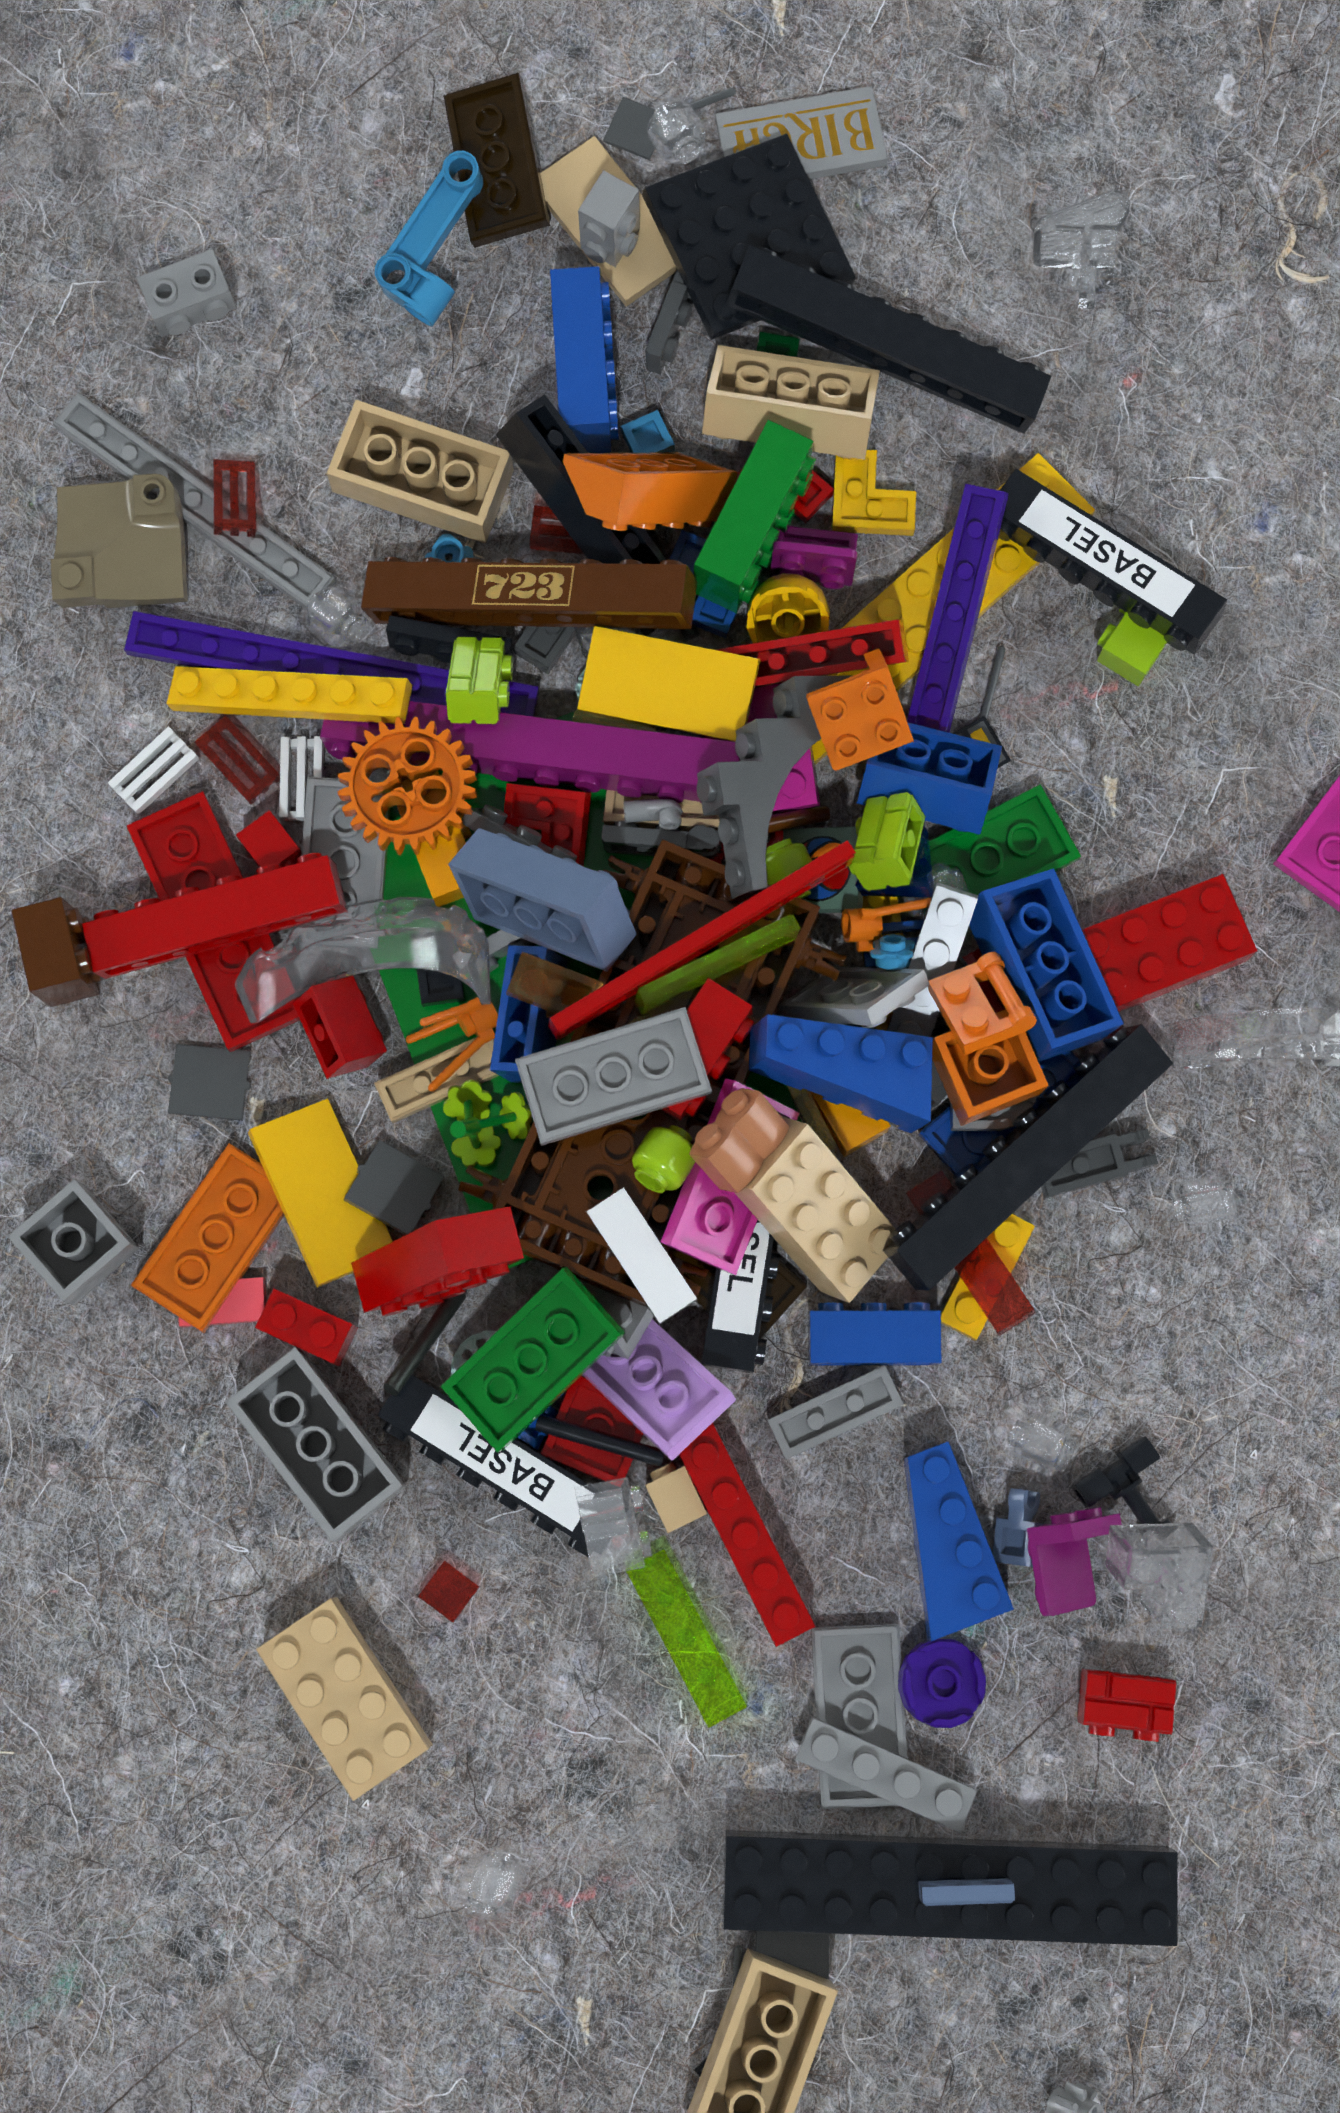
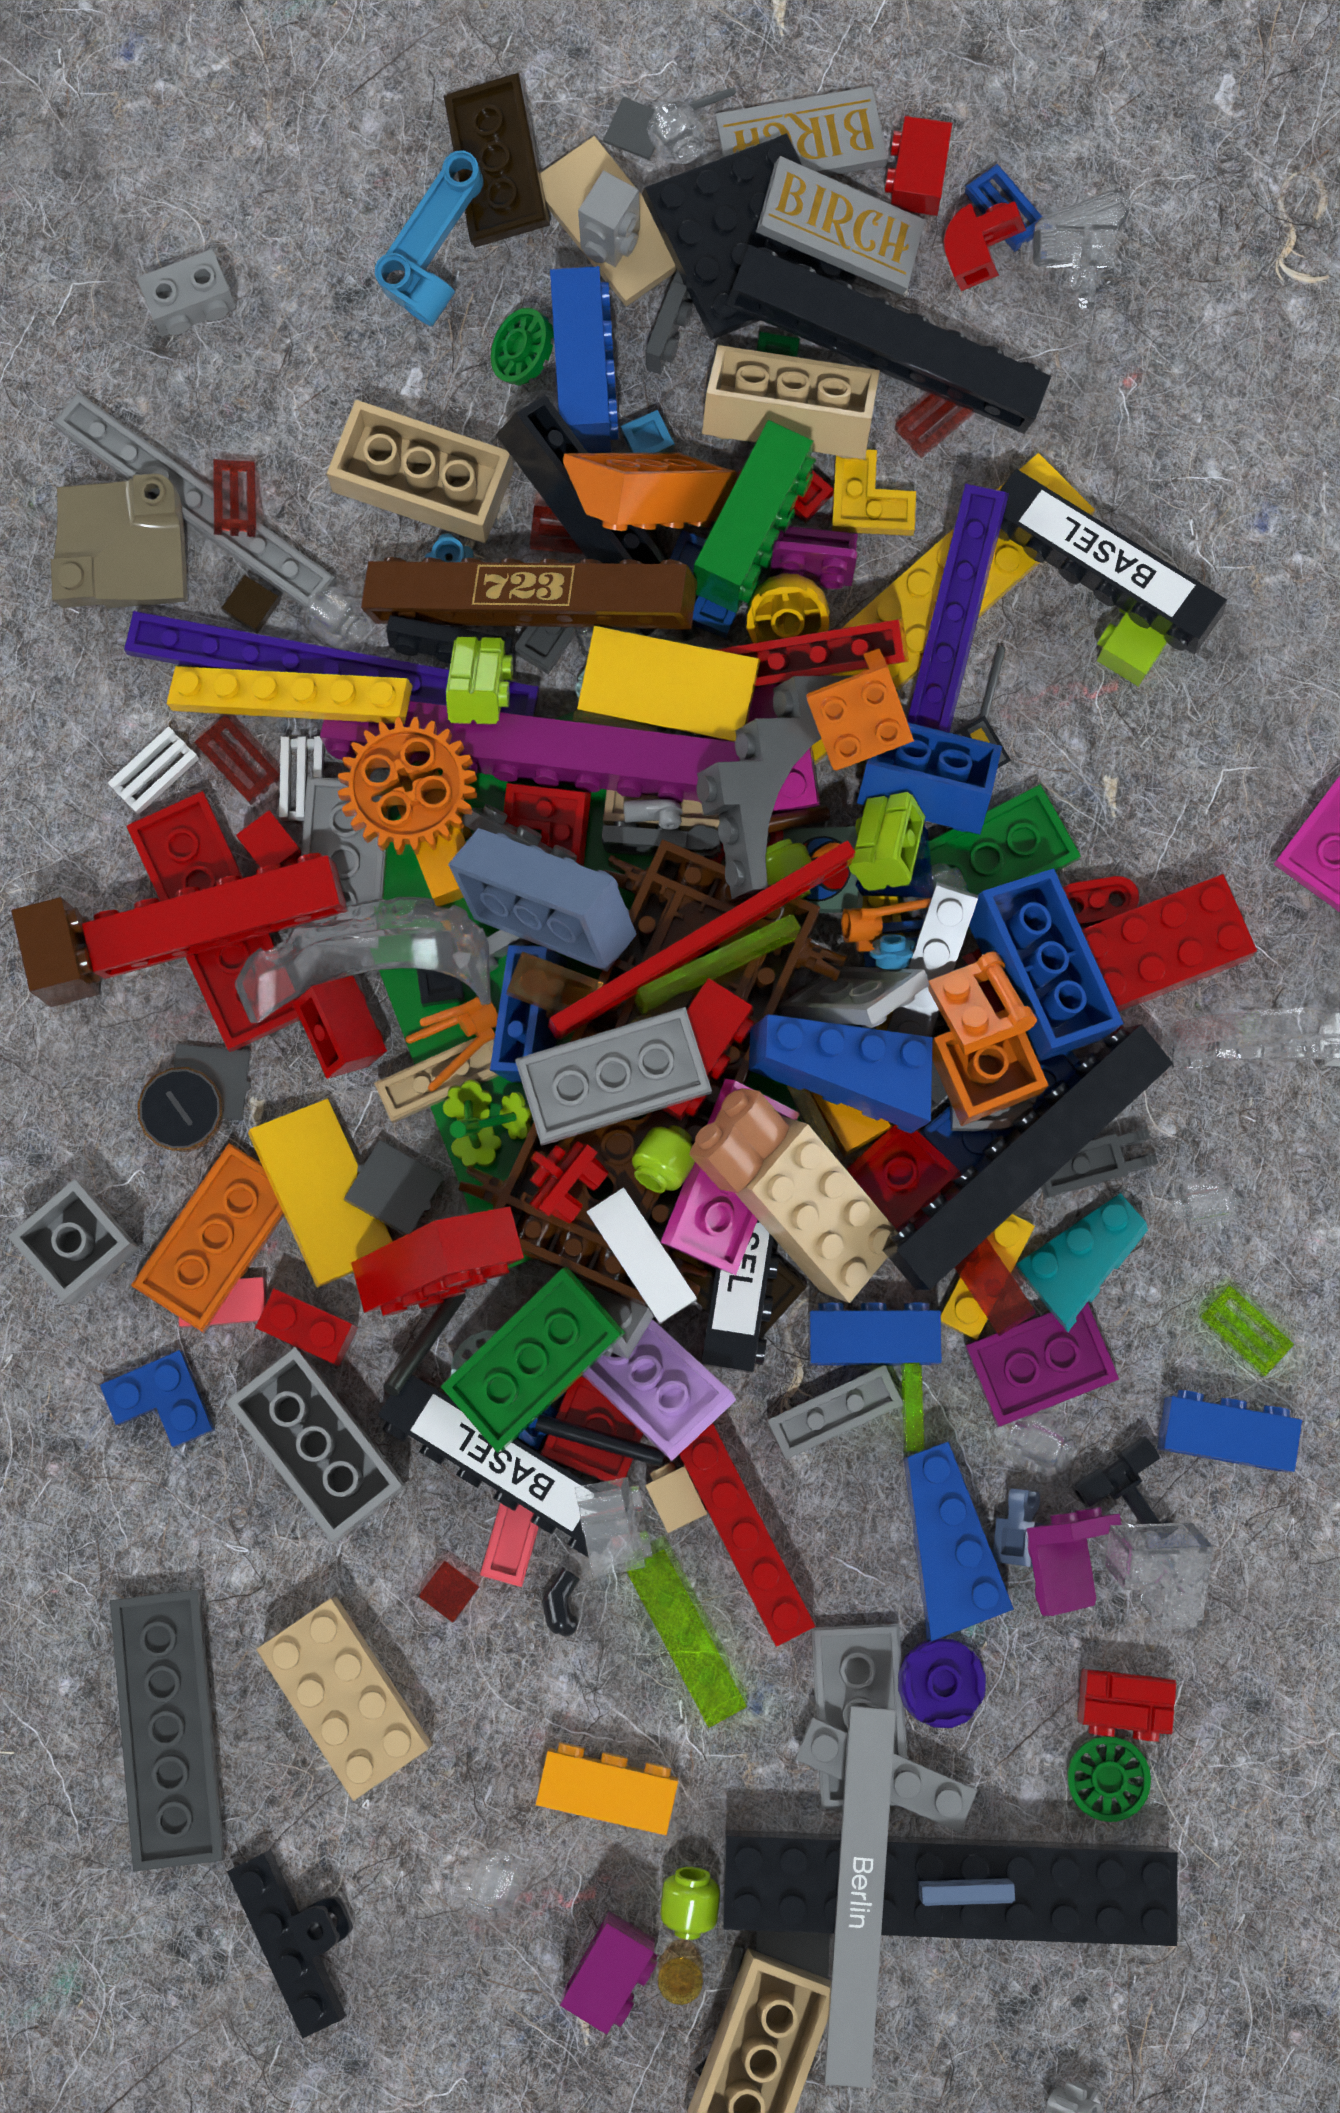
(163, 1386): none -> blue plate
(167, 1730): none -> dark grey plate
(180, 1109): none -> black tile
(251, 604): none -> dark brown tile
(293, 1940): none -> black plate
(510, 1546): none -> coral tile
(521, 346): none -> green wheel
(554, 1196): none -> red hips
(556, 1605): none -> black arm
(607, 1788): none -> light orange brick
(608, 1973): none -> magenta brick
(680, 1980): none -> clear yellow plate
(690, 1902): none -> lime head
(840, 225): none -> light grey tile
(860, 1897): none -> light grey tile
(902, 1174): none -> red plate
(913, 1407): none -> clear neon green tile
(920, 410): none -> clear red tile
(921, 165): none -> red brick
(969, 240): none -> red brick
(1012, 191): none -> blue tile
(1040, 1365): none -> magenta plate
(1077, 1261): none -> teal wing
(1094, 898): none -> red plate
(1109, 1779): none -> green wheel
(1230, 1432): none -> blue brick
(1236, 1344): none -> clear neon green tile

